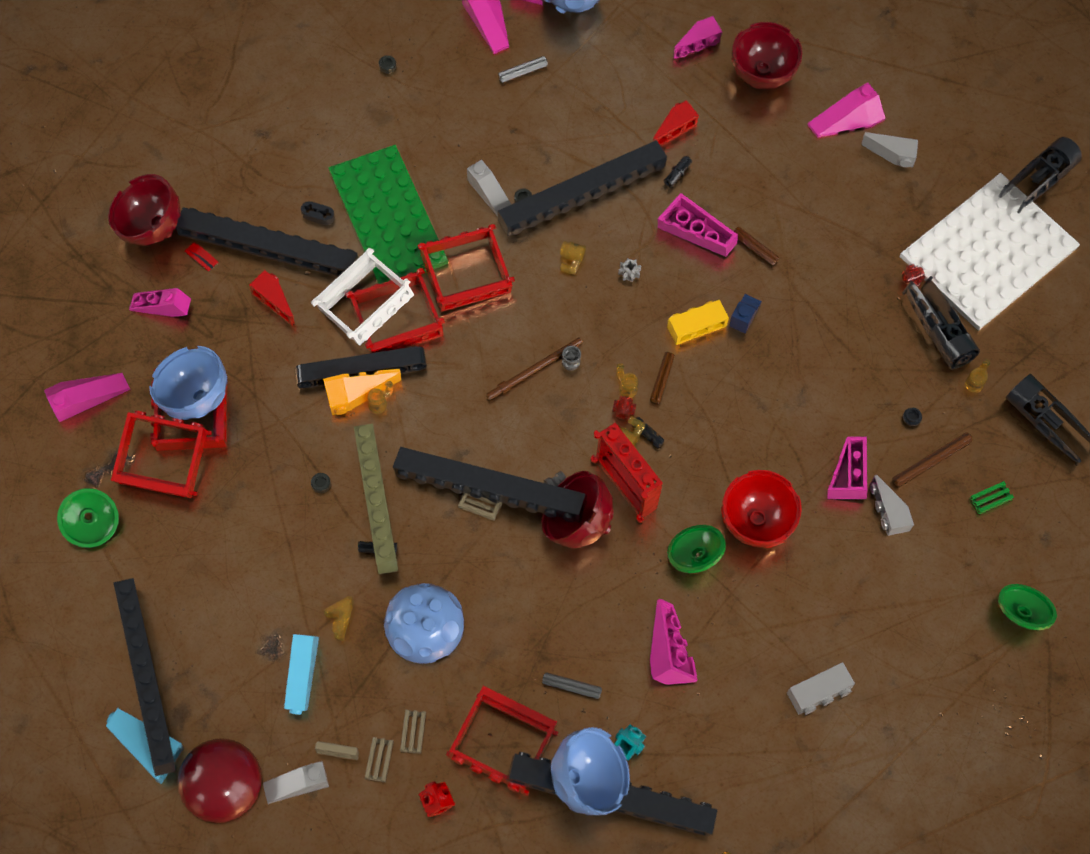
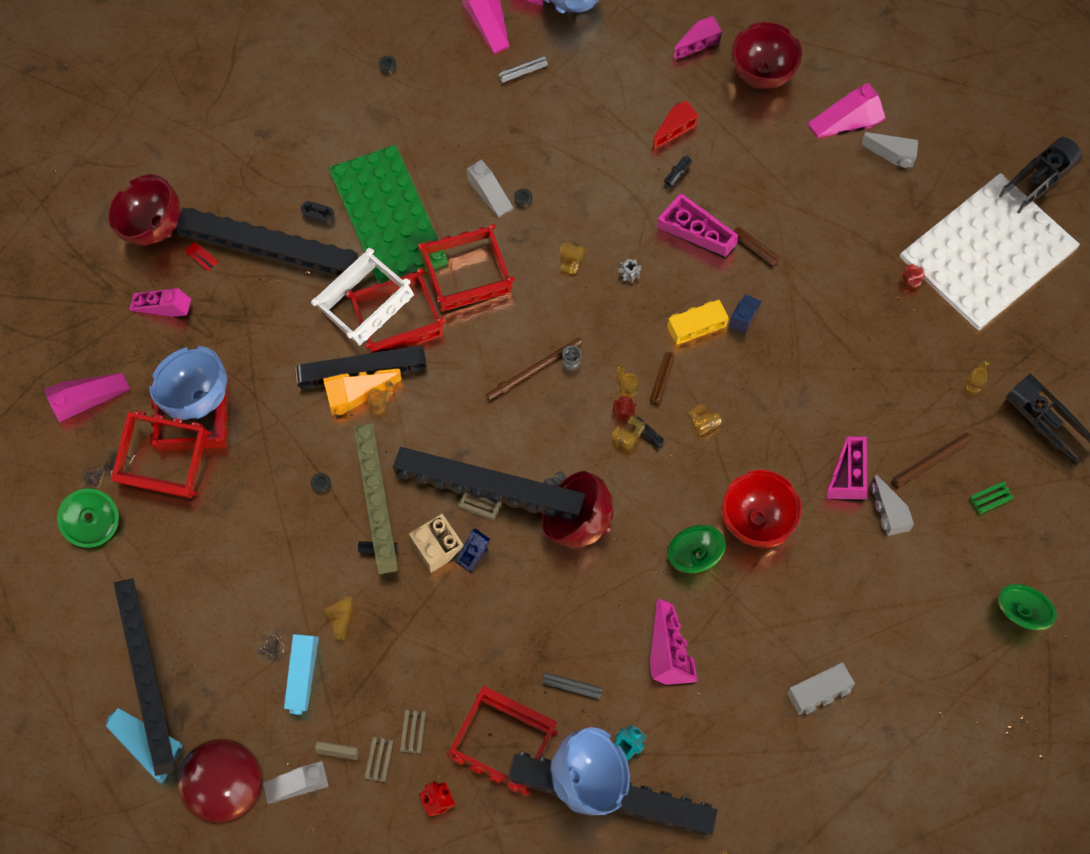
(268, 290): red slope -> none
(424, 623): medium blue rock -> none
(435, 542): none -> tan slope
(473, 550): none -> clear blue slope
(582, 188): black brick -> none
(627, 470): red window -> none
(705, 422): none -> clear yellow piece
(912, 416): black plate -> none
(942, 324): black piece -> none

